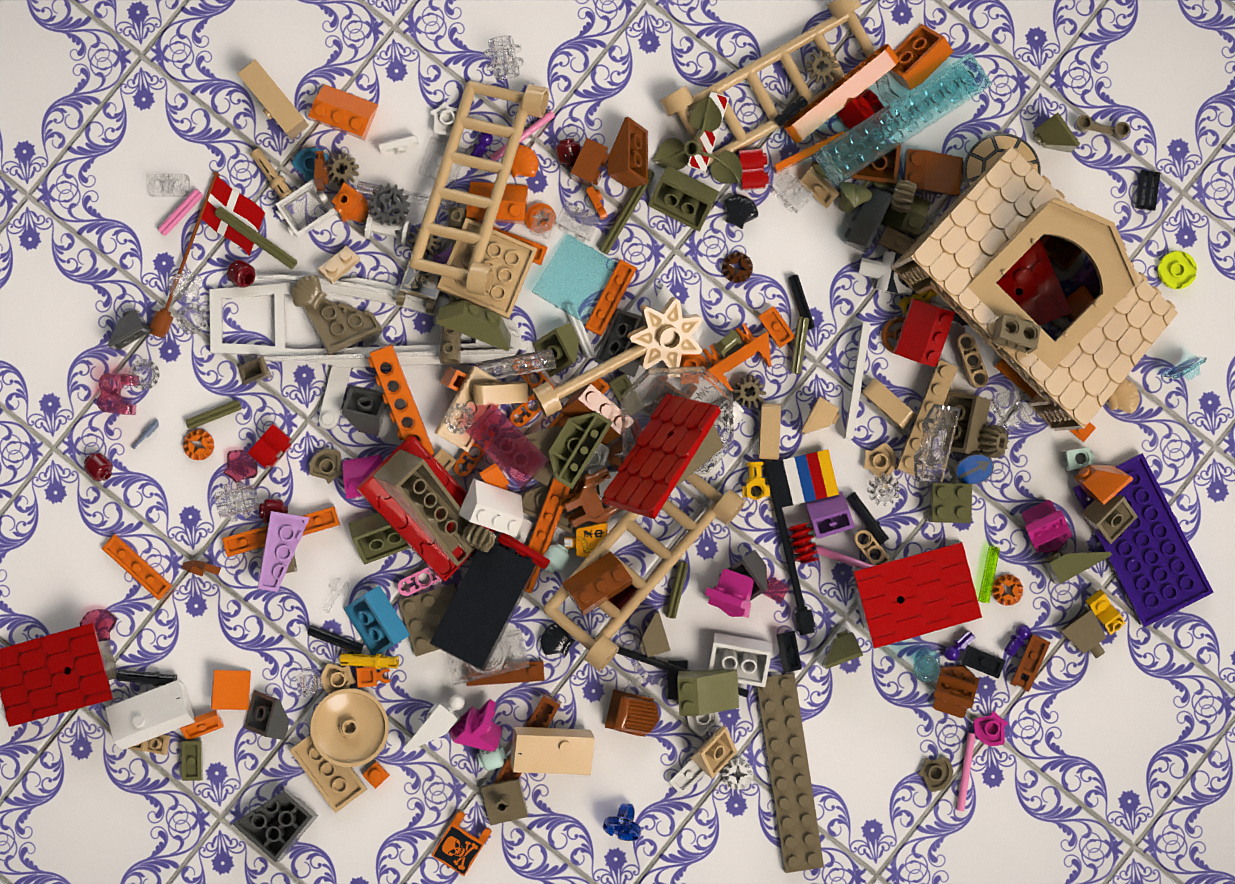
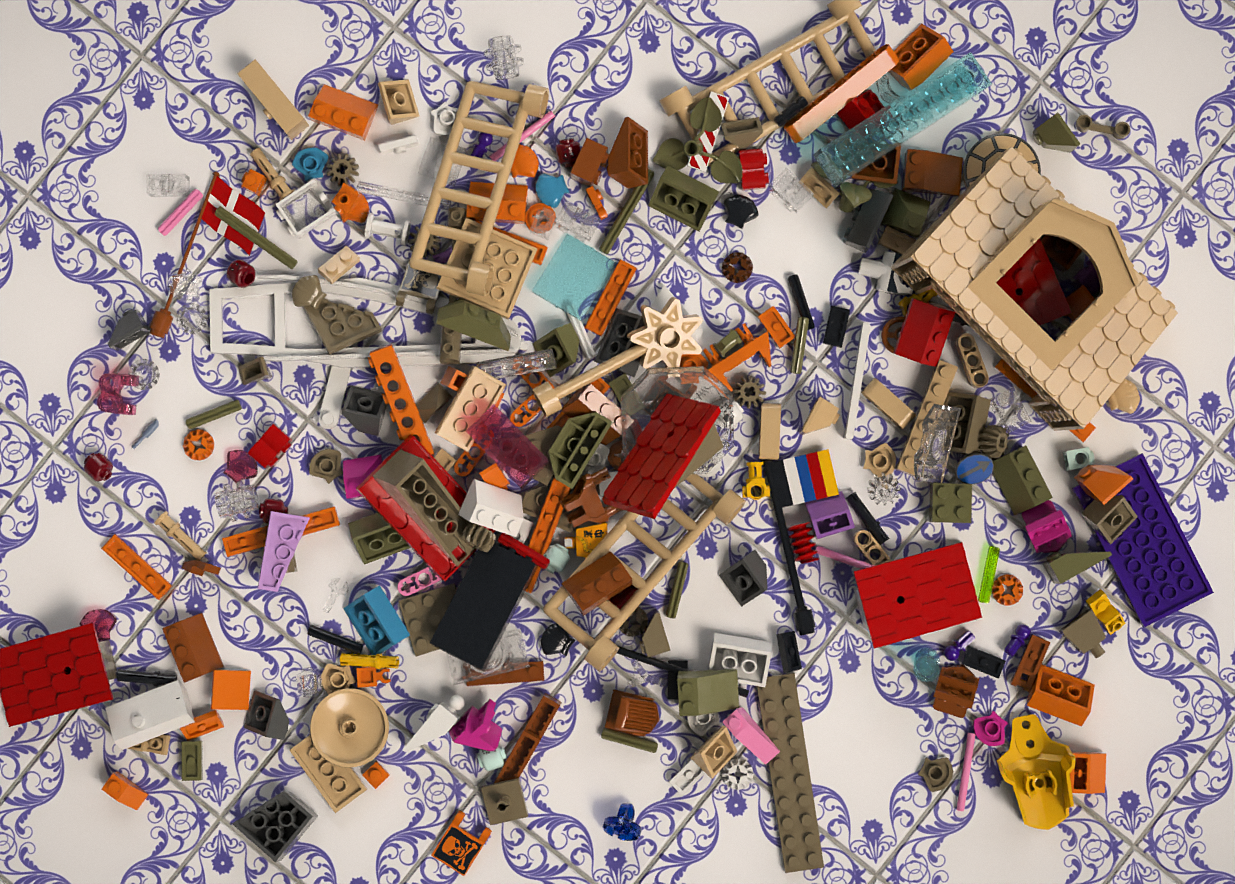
(124, 791): none -> orange slope
(173, 530): none -> tan pin
(193, 647): none -> dark orange slope
(253, 182): none -> orange brick
(321, 173): dark orange plate -> none
(380, 201): dark grey gear -> none
(398, 100): none -> tan slope
(433, 402): none -> dark tan slope
(466, 413): clear gear -> none
(500, 393): tan beam -> none
(551, 189): none -> dark azure animal
(552, 750): tan brick -> none
(629, 740): none -> olive axle
(637, 629): none -> dark tan gear
(732, 594): dark pink piece -> none
(742, 132): none -> dark tan slope
(751, 735): none -> bright pink slope
(776, 590): clear pink brick -> none
(803, 155): orange tile -> none
(817, 72): dark tan gear -> none
(836, 326): none -> black plate
(842, 649): olive slope -> none
(903, 196): dark tan gear -> none
(1016, 338): dark tan brick -> none
(1020, 480): none -> olive slope
(1038, 774): none -> yellow piece
(1061, 695): none -> orange slope
(1089, 773): none -> orange slope
(1148, 187): black tile -> none
(1177, 270): neon yellow tile -> none
(1187, 369): clear light blue piece -> none

